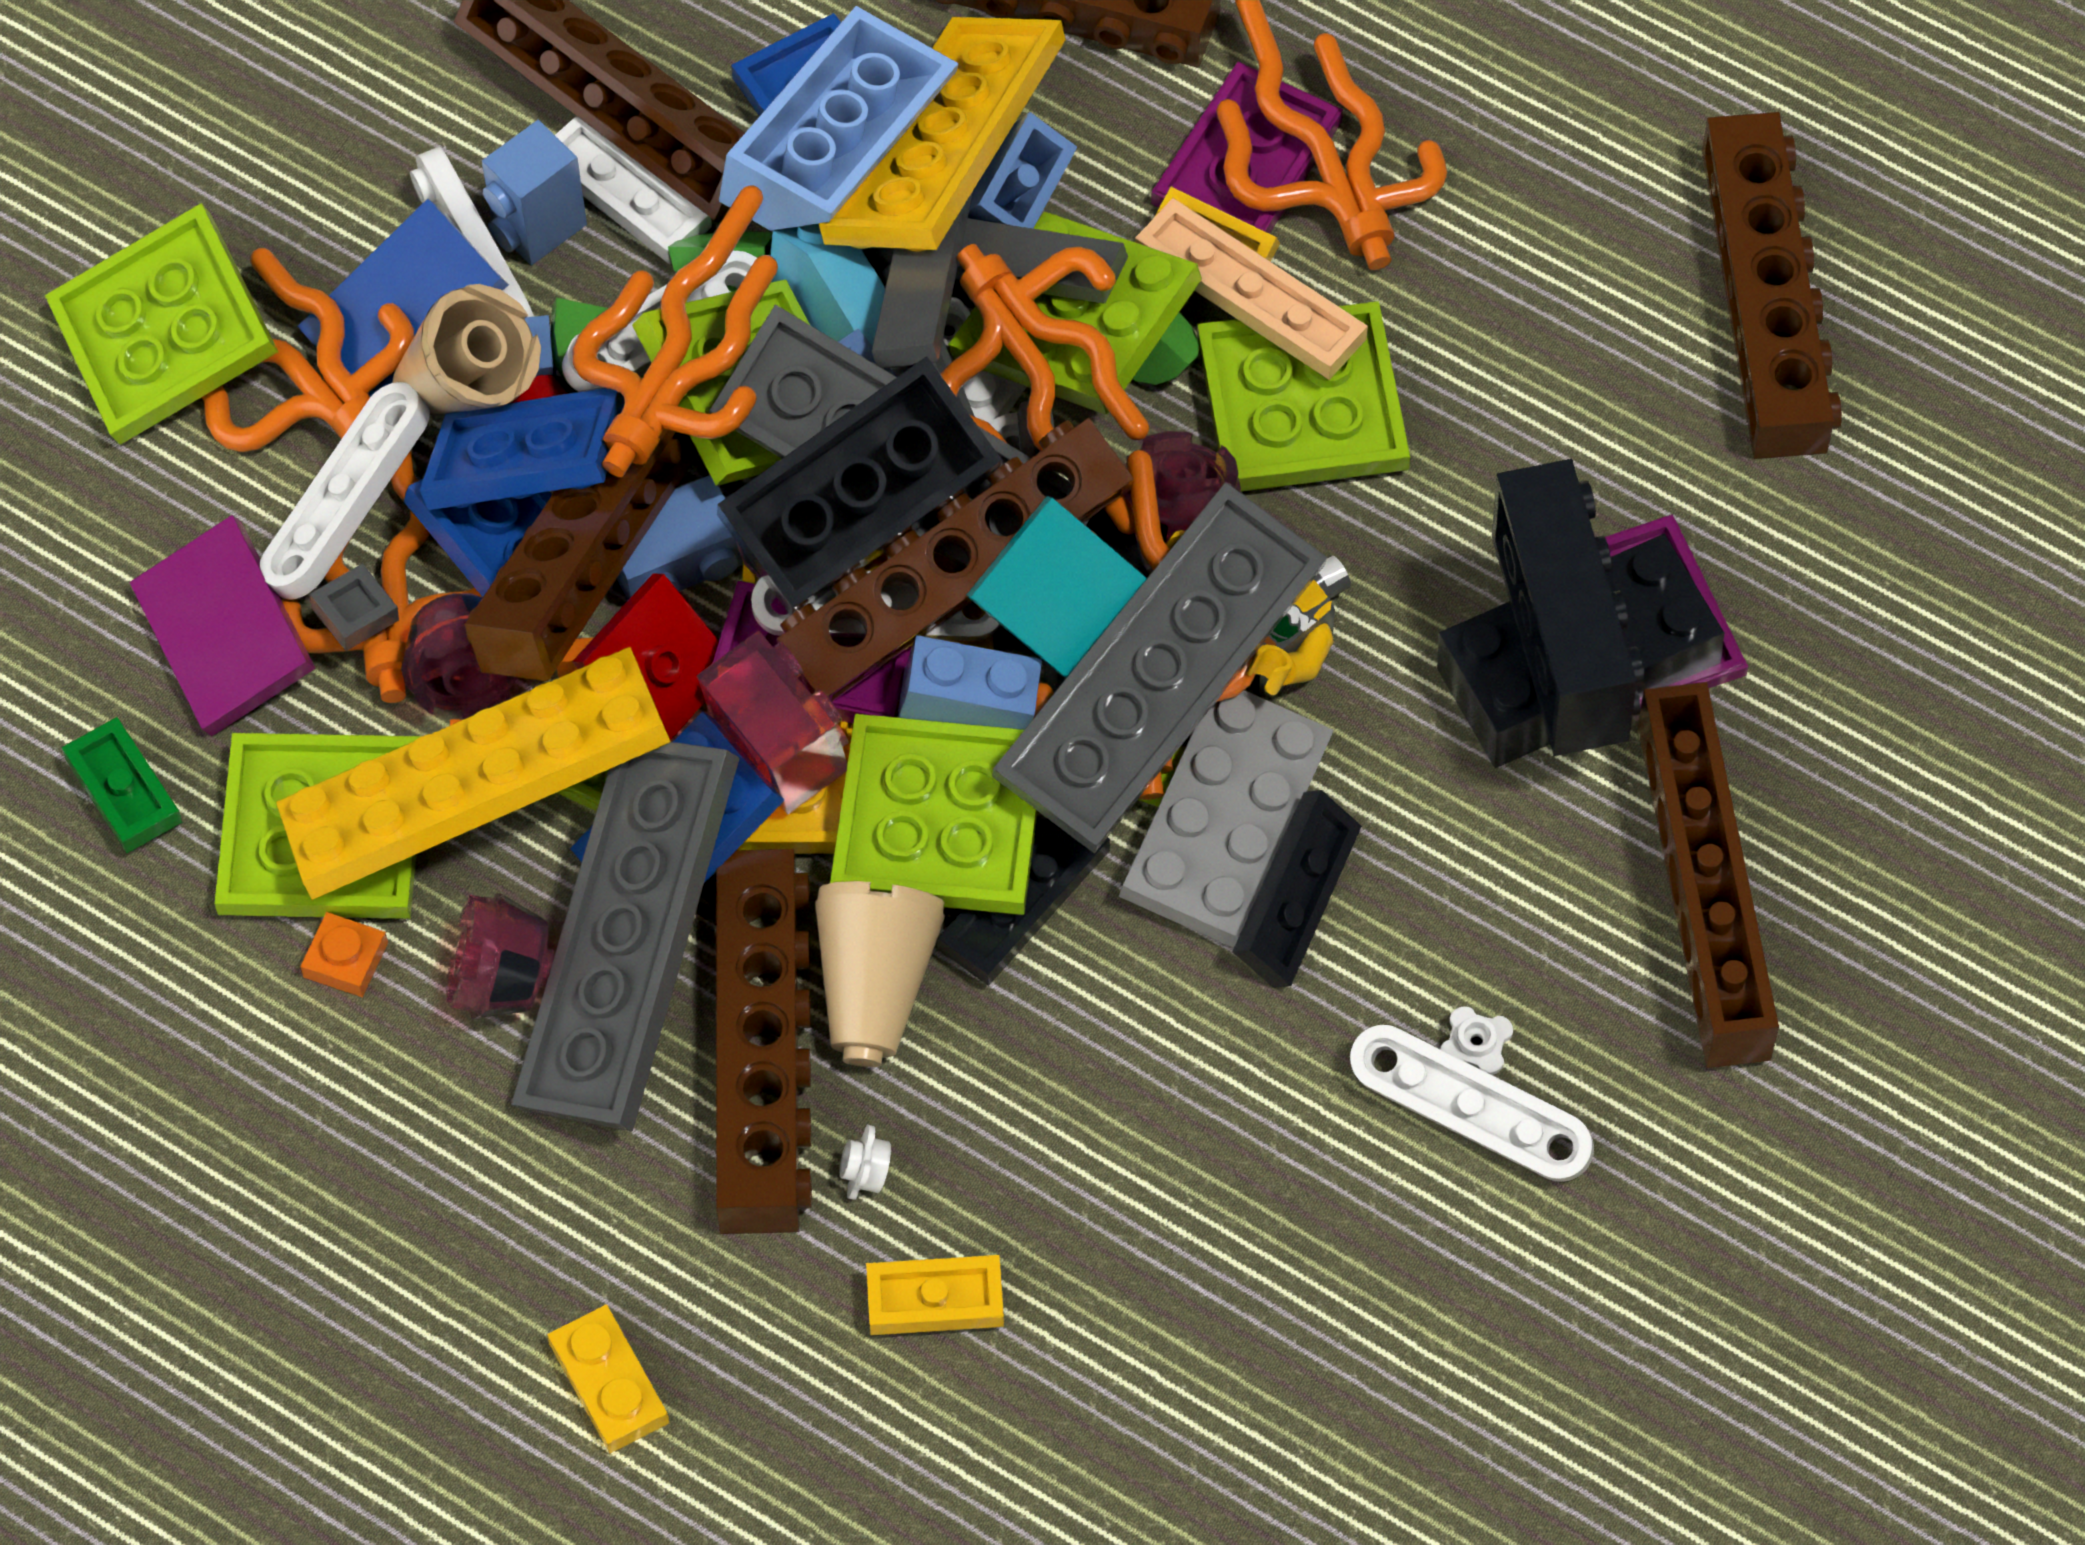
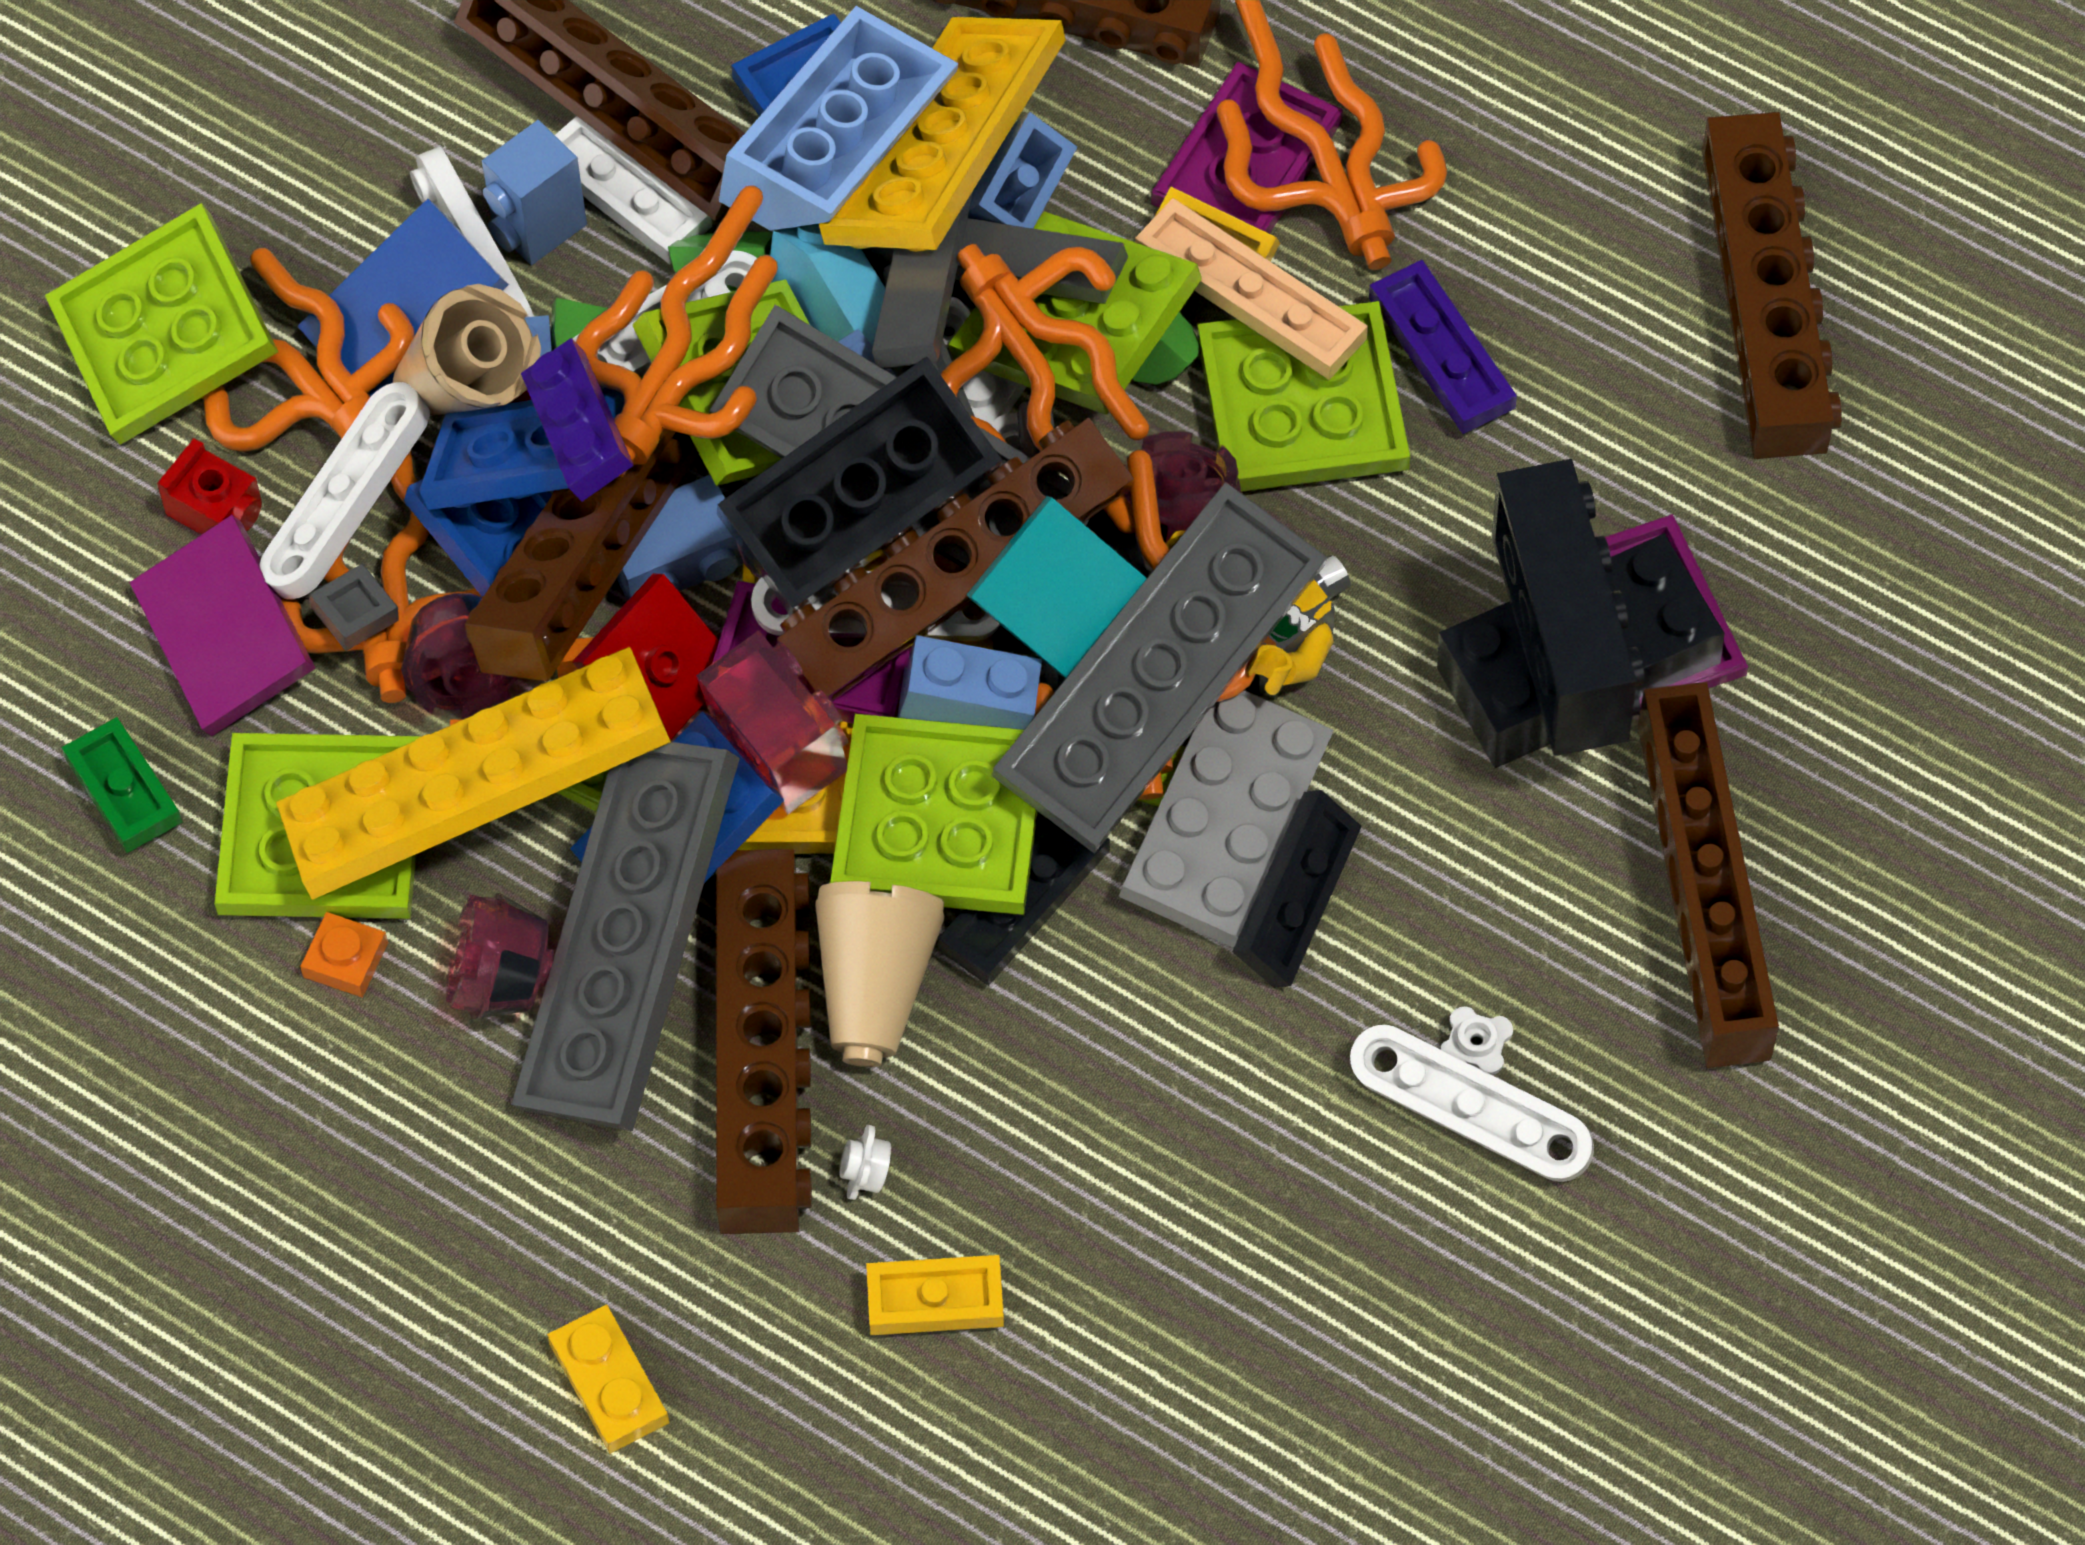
(206, 490): none -> red brick
(576, 419): none -> dark purple plate
(1443, 347): none -> dark purple plate

